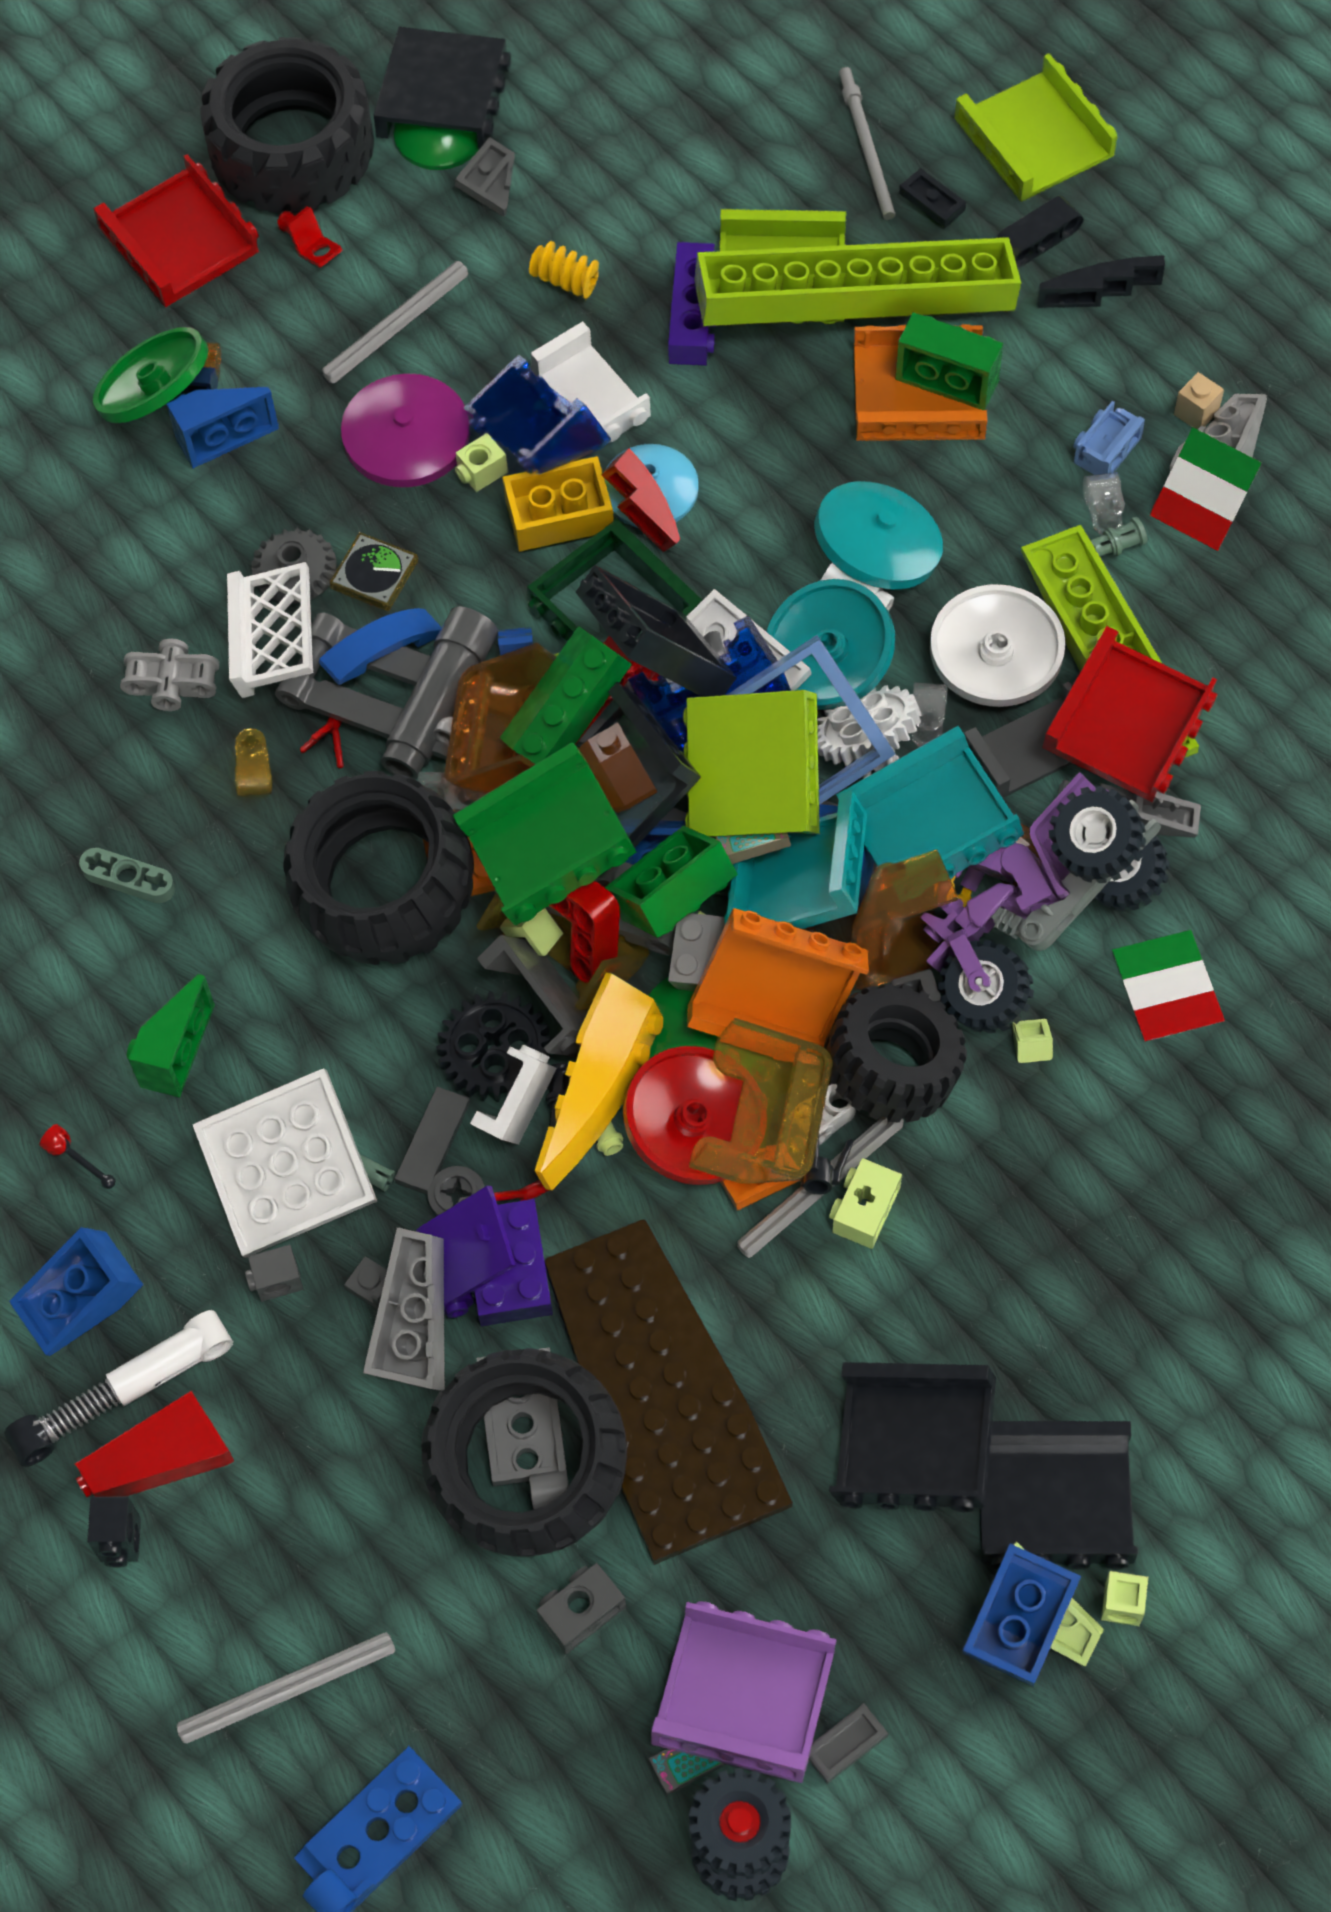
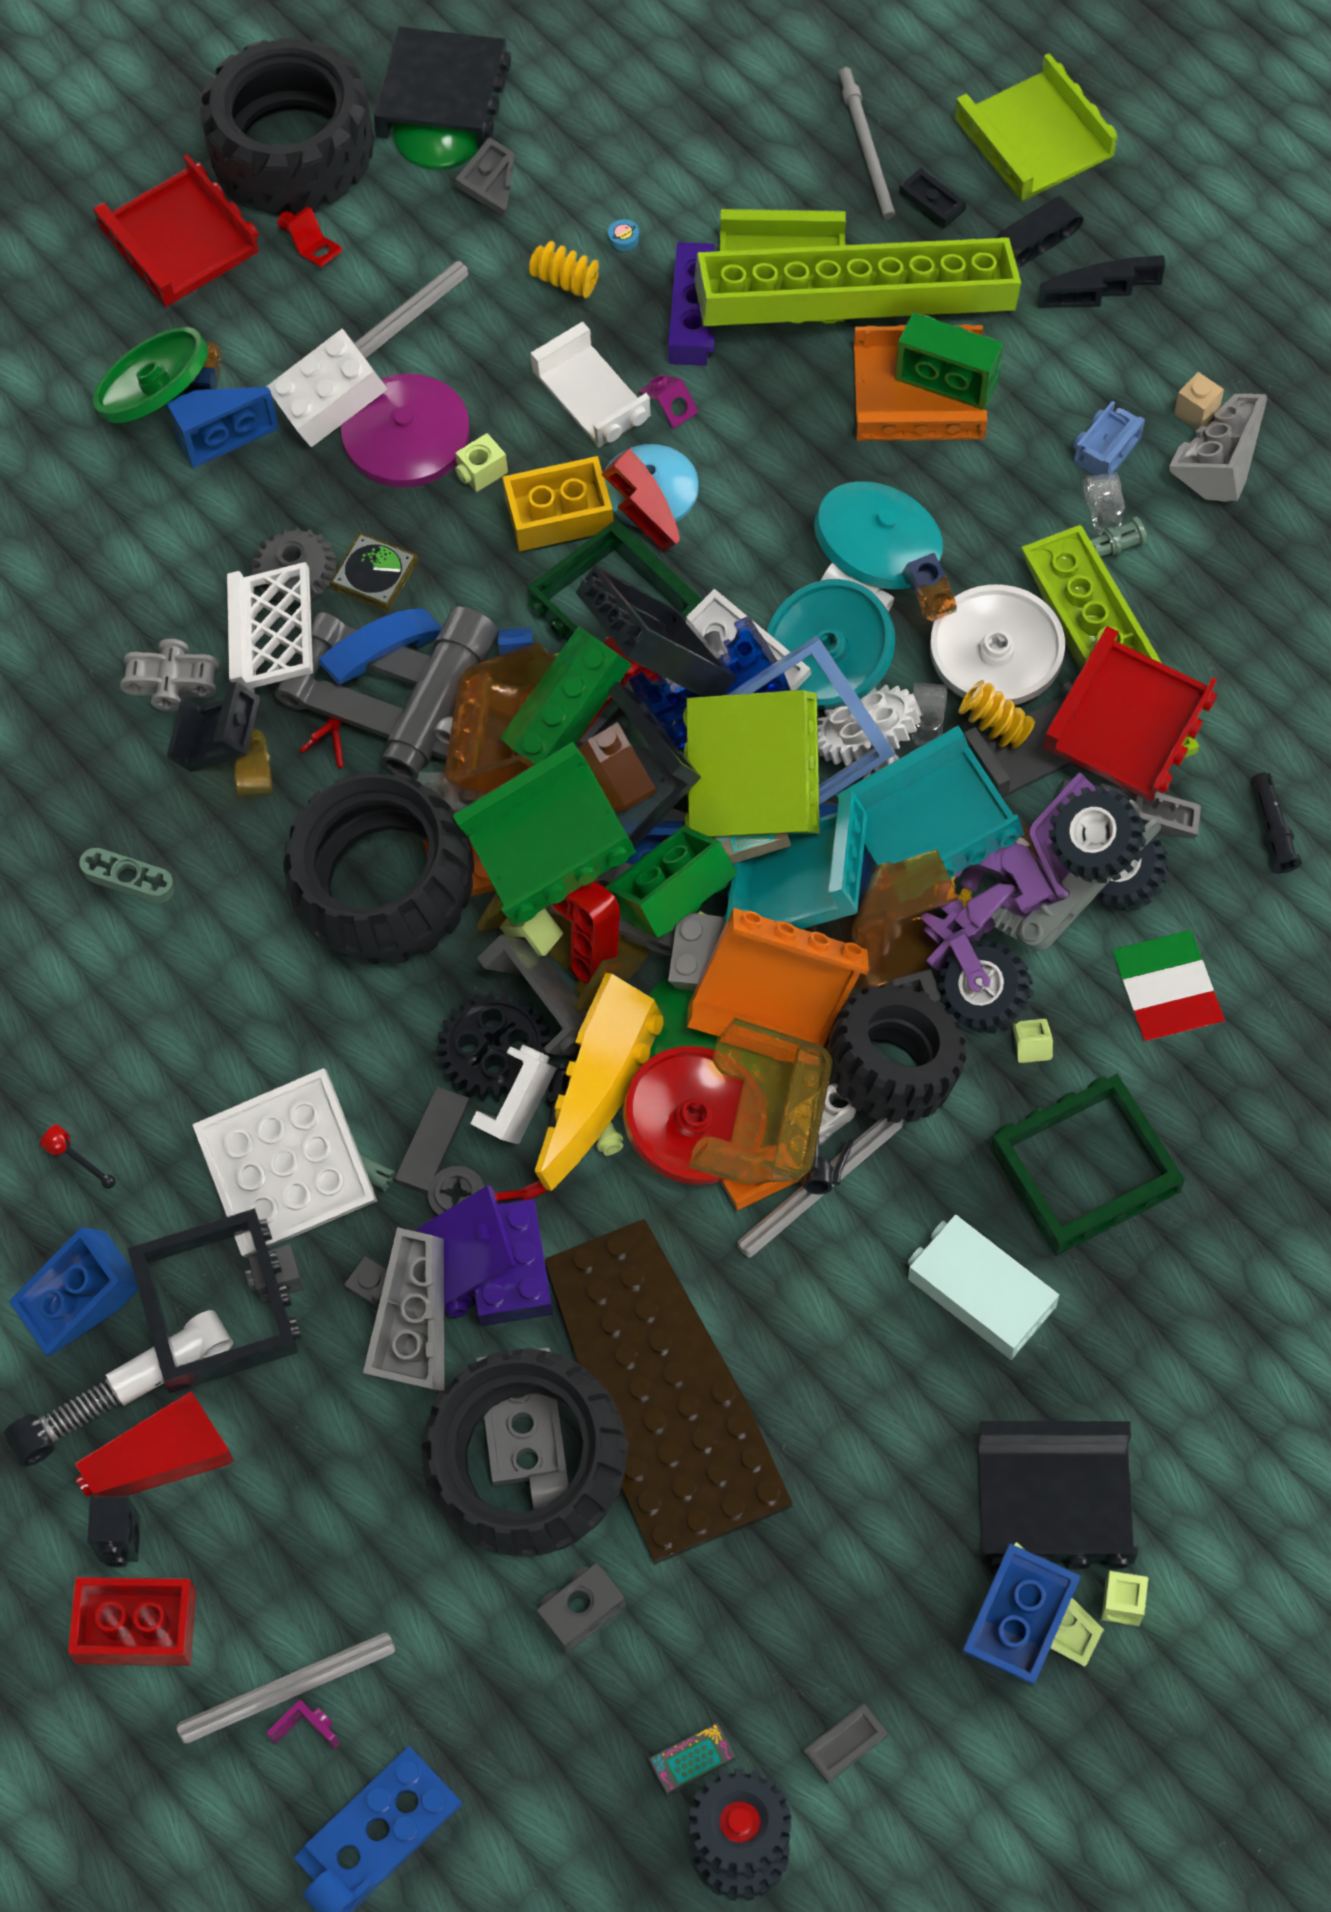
(132, 1621): none -> red brick
(171, 1039): green slope -> none
(215, 730): none -> black panel
(233, 1360): none -> black window
(316, 1719): none -> magenta bracket
(326, 388): none -> white brick
(534, 420): clear blue windscreen -> none
(623, 235): none -> dark azure tile
(665, 390): none -> magenta bracket
(744, 1691): medium lavender panel -> none
(865, 1222): yellowish green brick -> none
(915, 1436): black panel -> none
(930, 587): none -> leg
(982, 1286): none -> light aqua brick
(997, 714): none -> yellow piece
(1114, 1212): none -> dark green window
(1205, 488): sticker -> none
(1278, 836): none -> black pin

